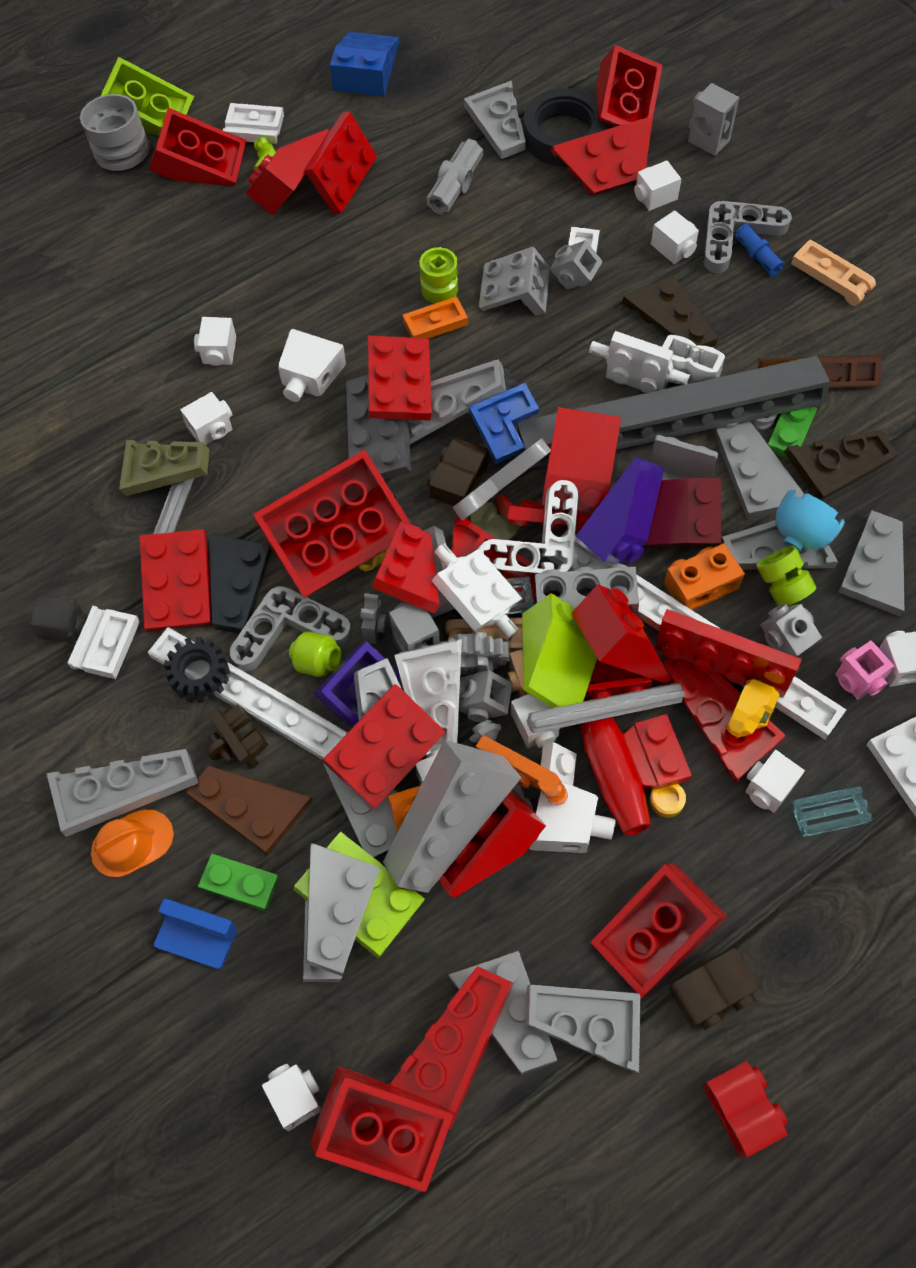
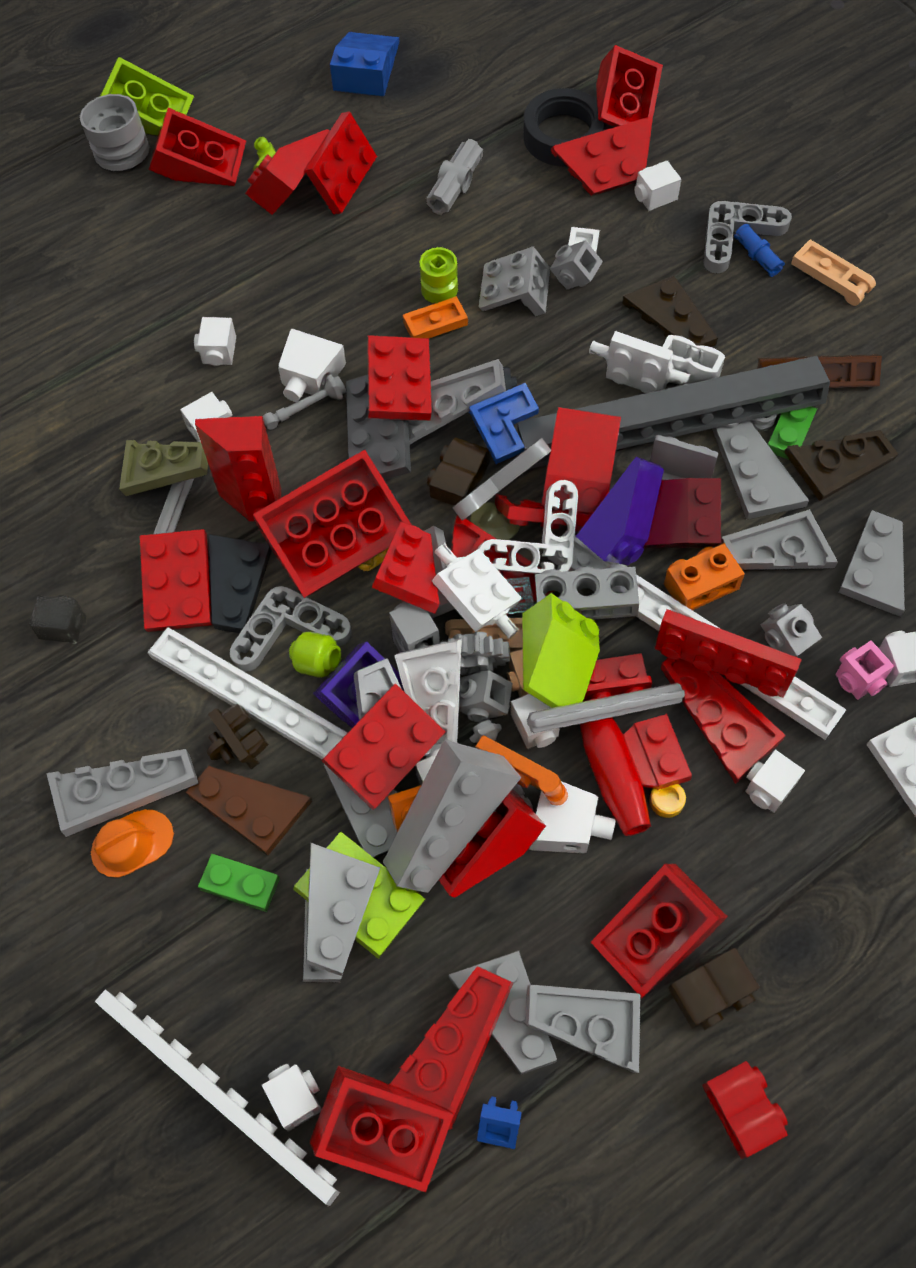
(104, 642): white plate -> none
(193, 652): black tyre -> none
(195, 934): blue panel -> none
(230, 1104): none -> white plate
(240, 462): none -> red slope
(254, 121): white plate -> none
(333, 388): none -> light grey piece
(373, 618): light grey plate -> none
(498, 118): light grey wing -> none
(499, 1125): none -> blue tile
(559, 761): white plate -> none
(618, 633): red slope -> none
(674, 237): white brick -> none
(712, 119): light grey brick -> none
(753, 708): yellow rock -> none
(786, 587): lime wheel -> none
(807, 522): medium azure cylinder -> none
(858, 804): clear light blue tile -> none

